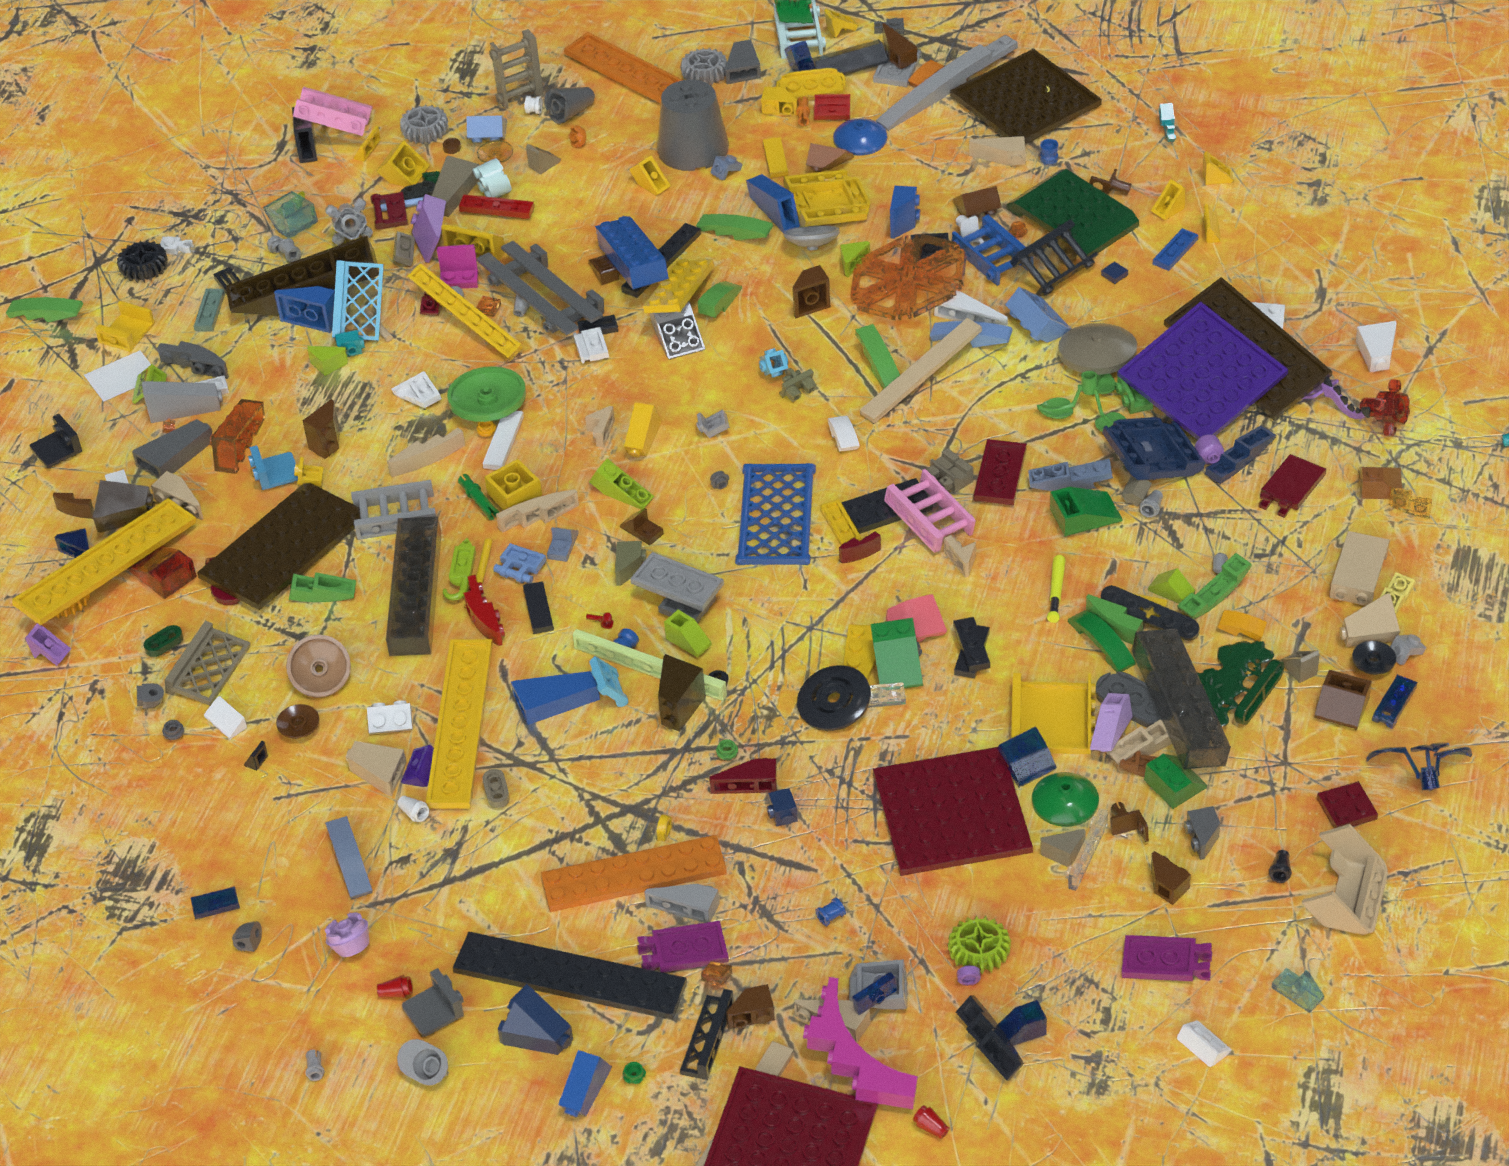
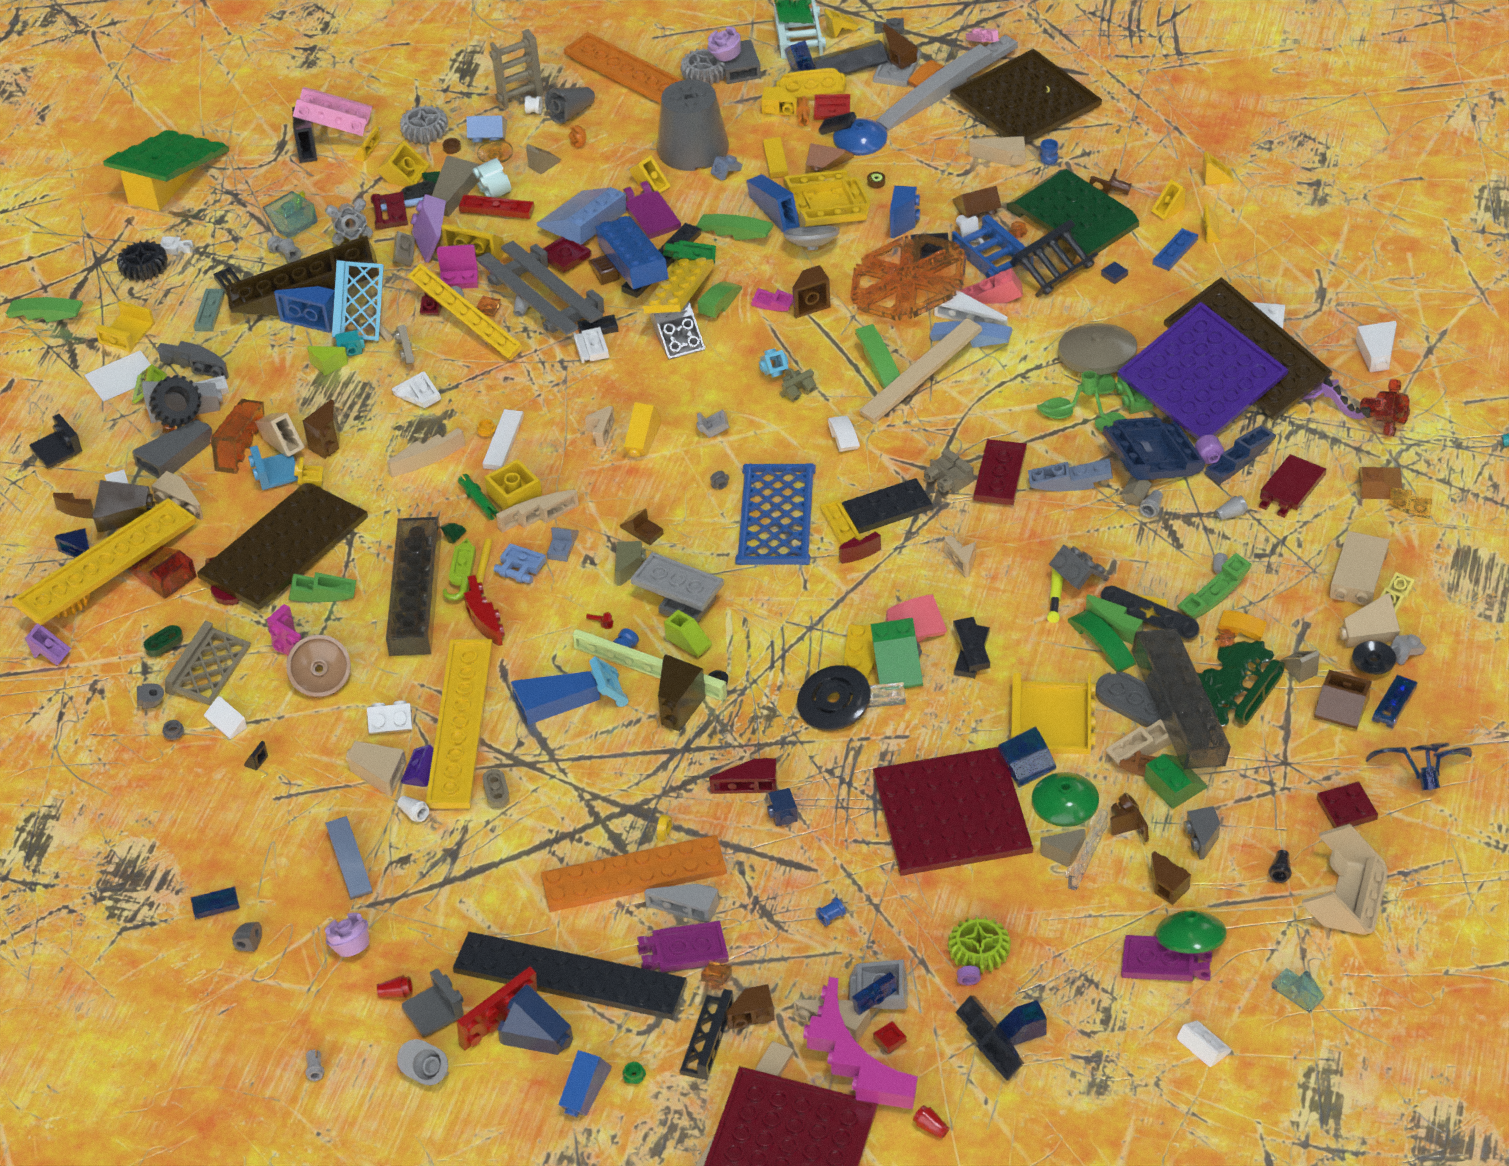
(161, 166): none -> green piece
(184, 388): none -> black tyre
(280, 433): none -> tan slope
(283, 630): none -> dark pink bracket
(297, 721): reddish brown dish -> none
(382, 496): light grey fence -> none
(401, 338): none -> dark tan plate
(452, 531): none -> dark green tile
(486, 394): bright green dish -> none
(489, 1013): none -> red plate
(538, 607): black tile -> none
(566, 254): none -> dark red plate
(583, 212): none -> medium blue slope
(620, 486): lime slope -> none
(651, 212): none -> magenta tile
(689, 250): none -> green hinge
(725, 44): none -> lavender cone
(727, 749): bright green plate -> none
(776, 302): none -> dark pink slope
(837, 123): none -> black tile
(852, 254): lime slope -> none
(876, 180): none -> reddish brown tile
(889, 1037): none -> red plate
(921, 524): bright pink fence -> none
(982, 35): none -> bright pink hinge
(996, 289): none -> coral slope
(1036, 316): medium blue slope -> none
(1076, 566): none -> dark grey bracket
(1082, 509): green slope -> none
(1111, 722): lavender slope -> none
(1128, 802): none -> reddish brown tile
(1167, 120): piece -> none
(1171, 586): lime slope -> none
(1191, 932): none -> green dish
(1225, 638): none -> clear orange plate
(1234, 507): none -> light grey cone

